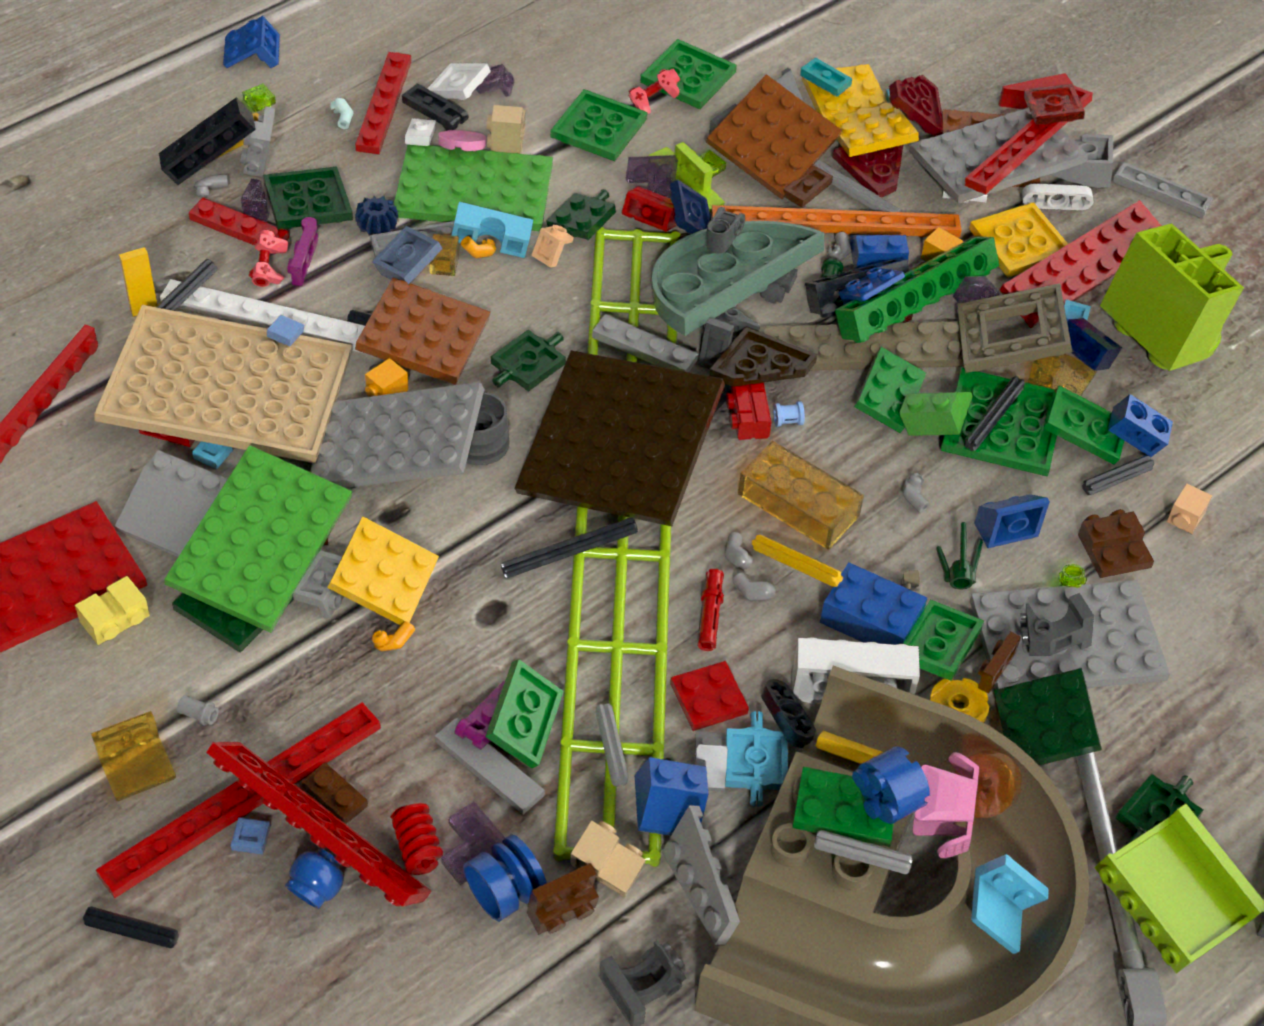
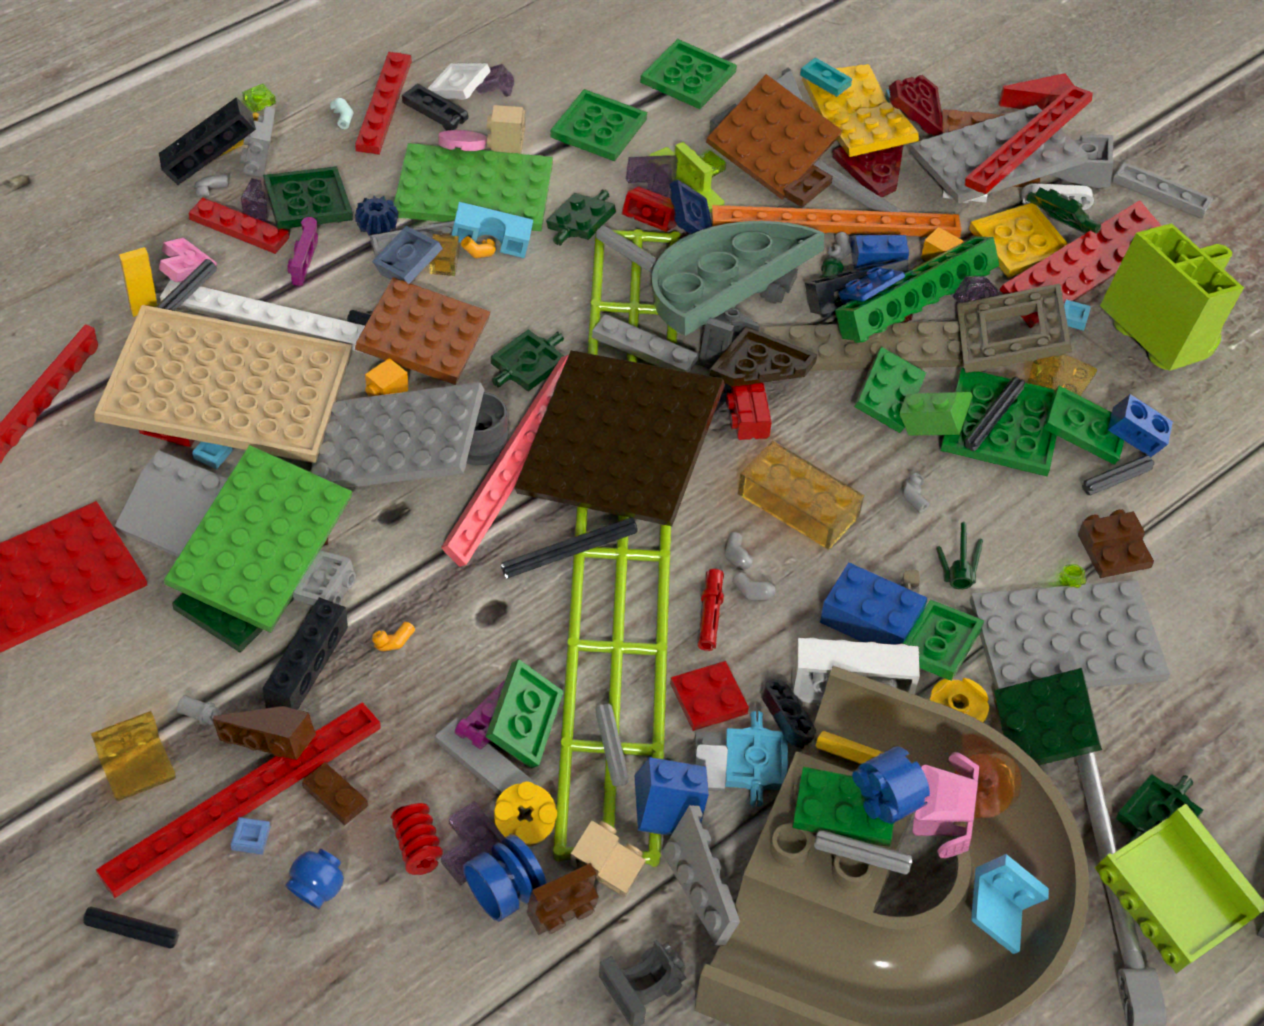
(113, 611): light yellow brick -> none
(183, 259): none -> bright pink plate
(255, 37): blue bracket -> none
(262, 273): coral piece -> none
(269, 730): none -> reddish brown slope
(285, 330): medium blue tile -> none
(306, 655): none -> black brick
(321, 824): red plate -> none
(383, 571): yellow plate -> none
(420, 132): white plate -> none
(500, 479): none -> coral plate
(525, 796): none -> yellow plate
(550, 244): light nougat bracket -> none
(626, 248): none -> light grey axle
(666, 80): coral piece -> none
(723, 230): dark grey piece -> none
(788, 414): light blue bush -> none
(797, 560): yellow axle -> none
(1003, 654): reddish brown plate -> none
(1011, 519): blue slope -> none
(1054, 104): clear red plate -> none
(1062, 210): none -> dark green plate
(1071, 630): dark grey tile -> none
(1092, 345): clear blue brick -> none
(1189, 508): light nougat brick -> none

